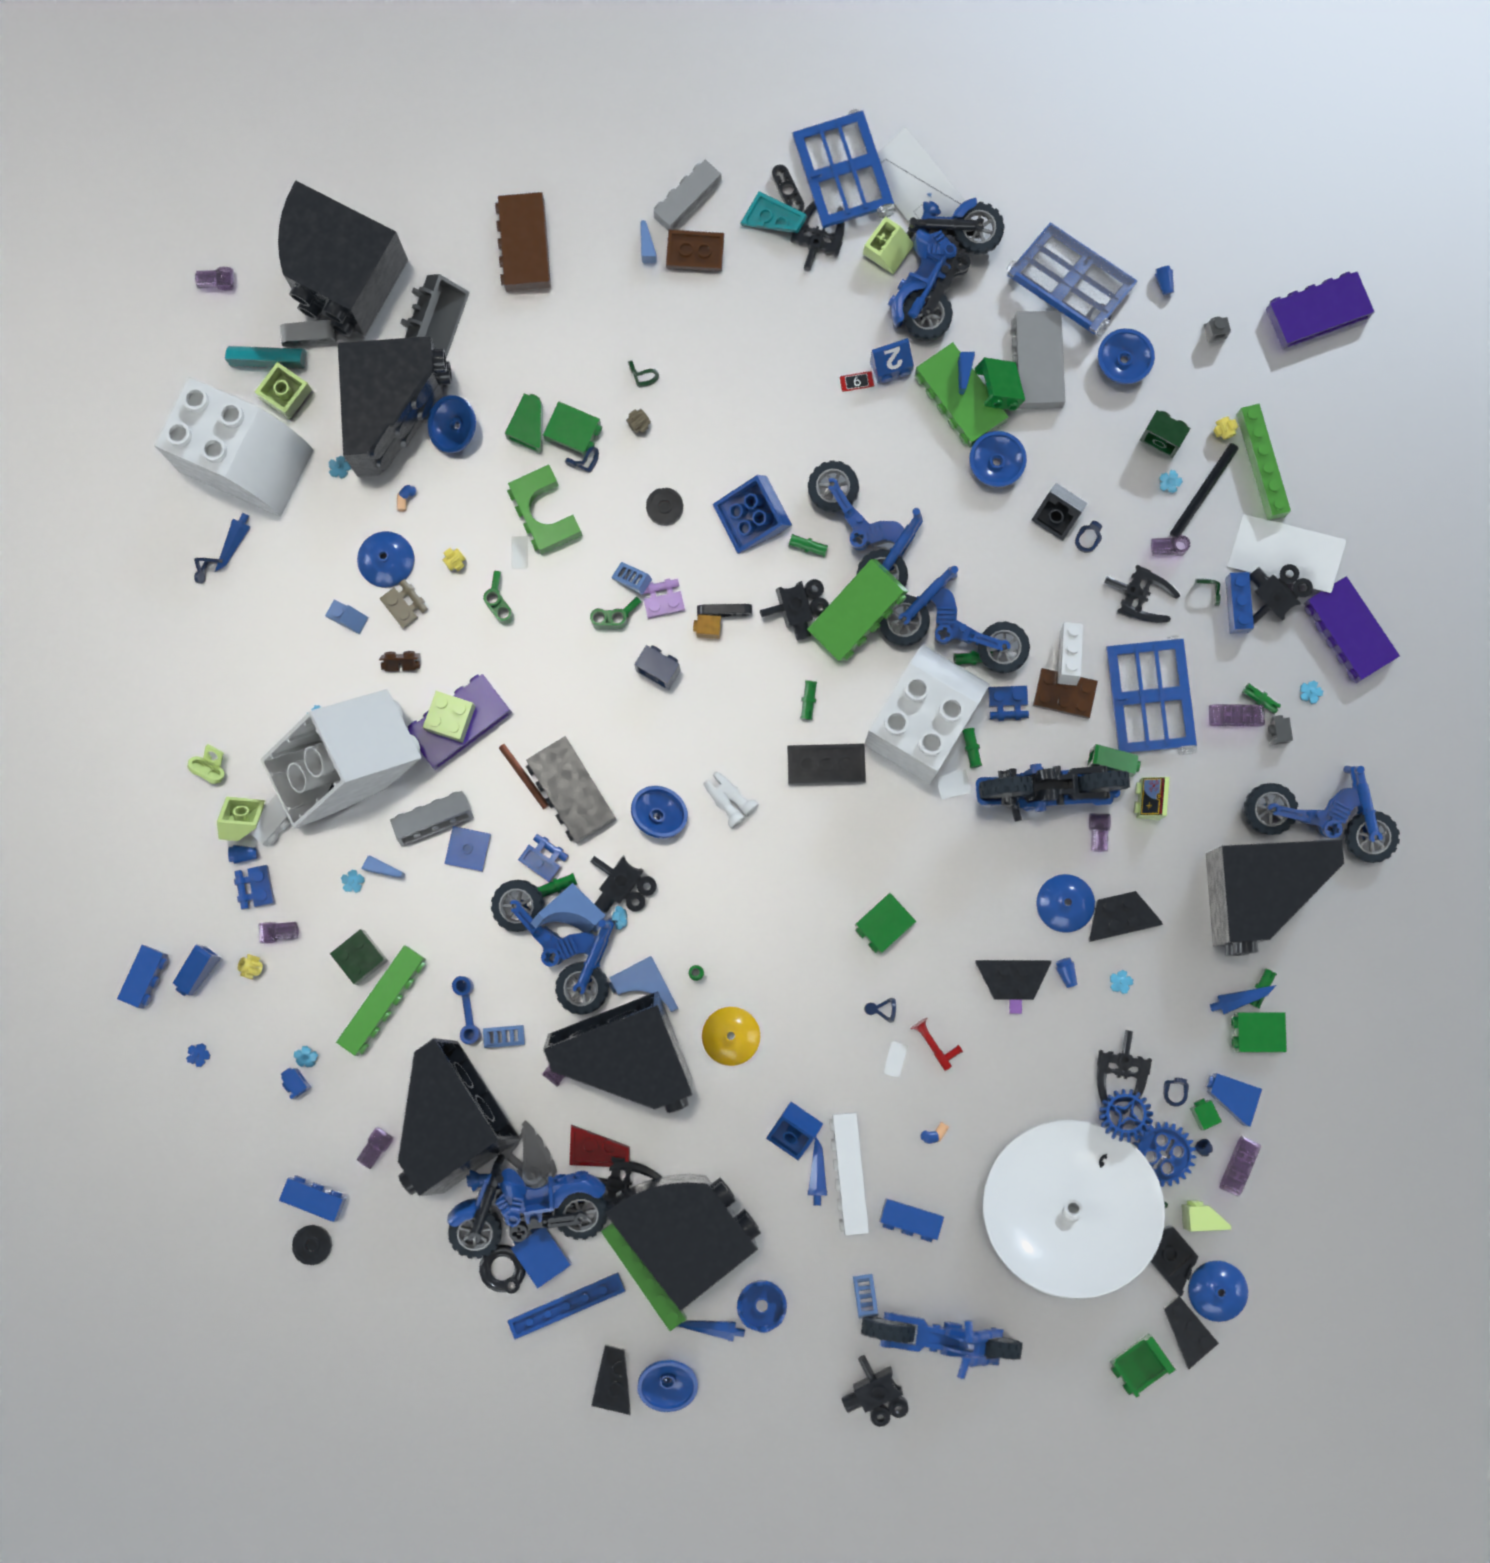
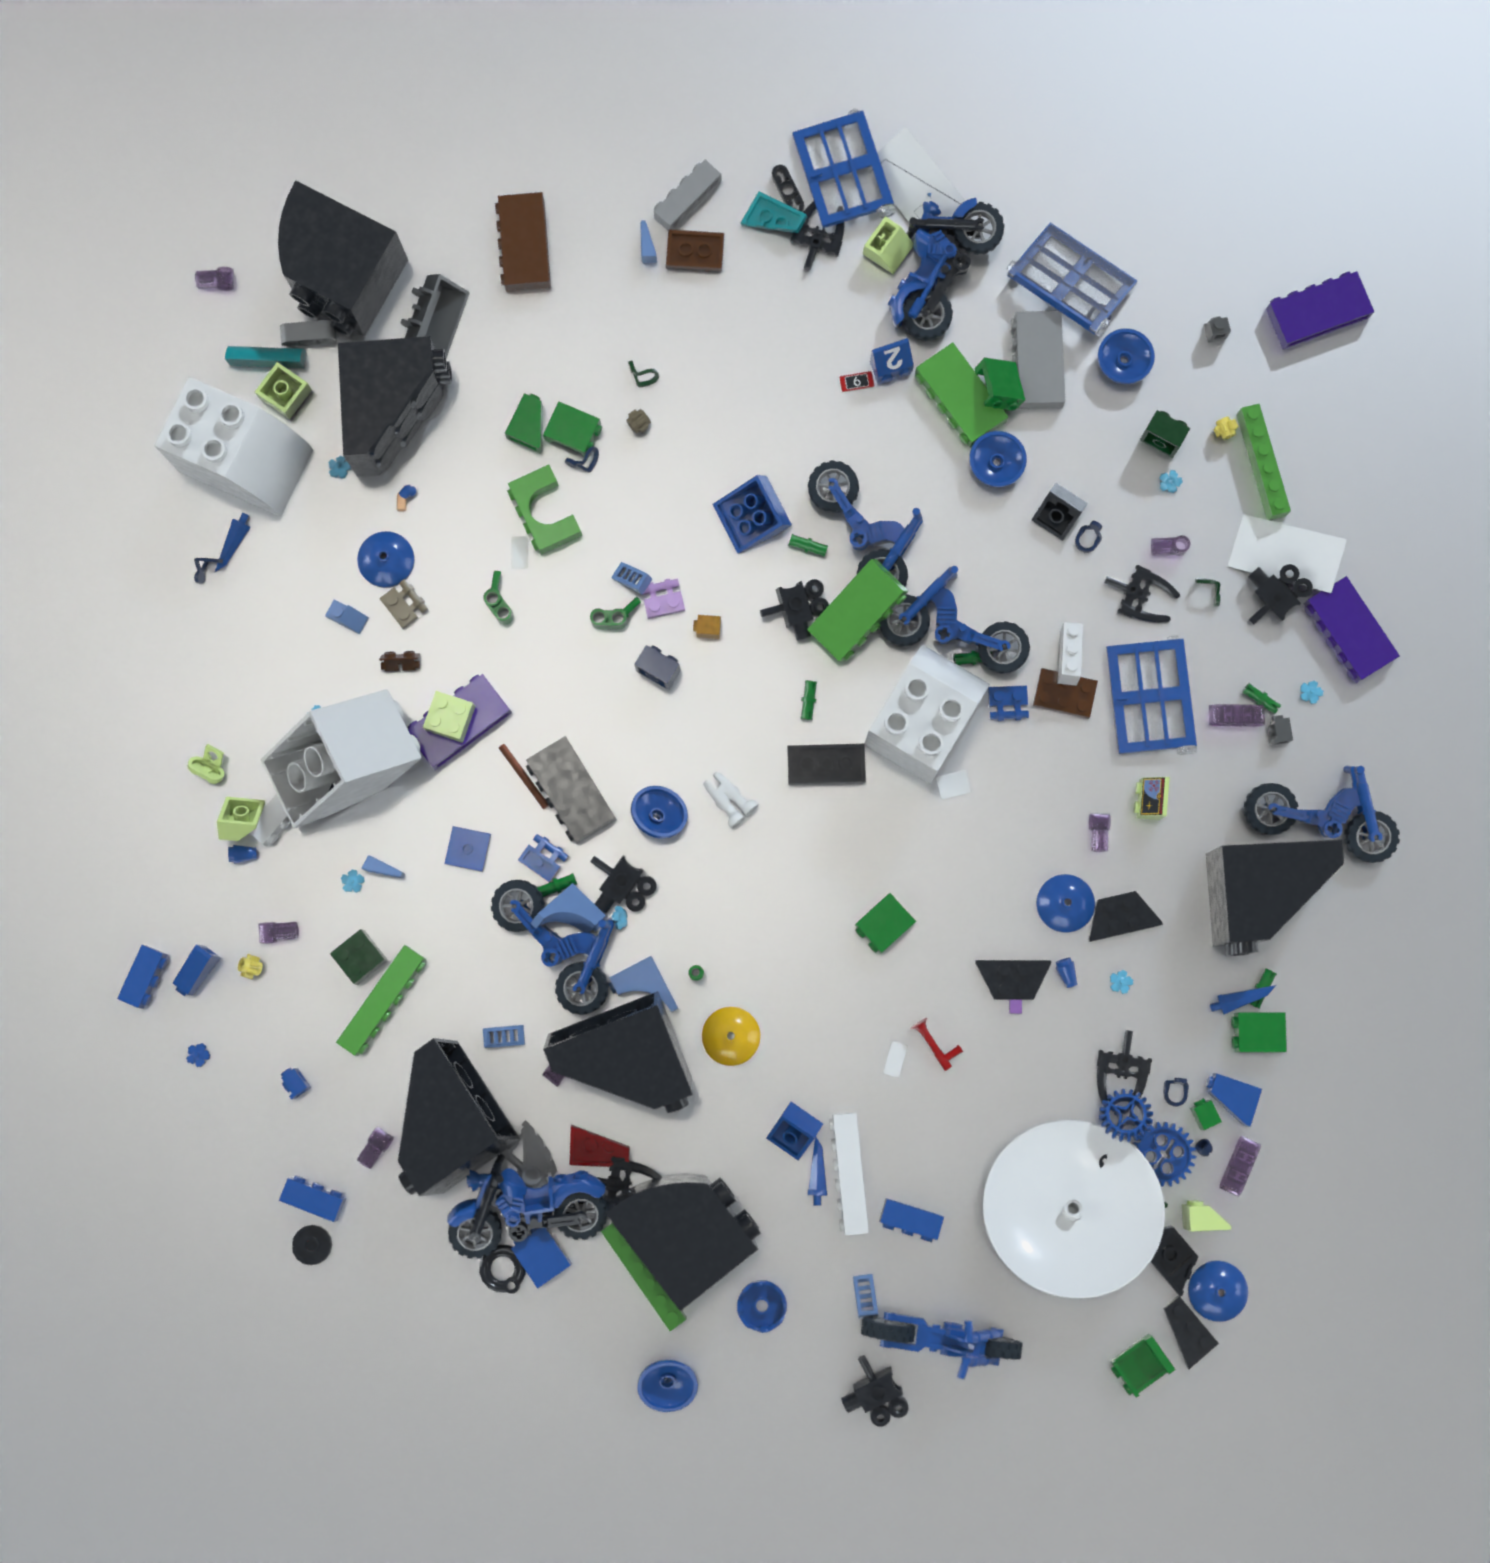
(260, 887): blue plate -> none
(304, 1057): medium azure plant -> none
(431, 818): light grey brick -> none
(445, 420): blue dish -> none
(453, 559): light yellow gear -> none
(470, 1033): blue piece -> none
(566, 1305): blue plate -> none
(612, 1382): black wing -> none
(664, 506): black tile -> none
(719, 1329): blue bar -> none
(725, 610): black beam -> none
(871, 1009): dark blue piece -> none
(934, 1136): arm -> none
(965, 364): blue slope -> none
(972, 747): green pin -> none
(1050, 787): piece -> none
(1114, 759): green slope -> none
(1164, 277): blue cone -> none
(1204, 490): black axle -> none
(1239, 603): blue brick -> none

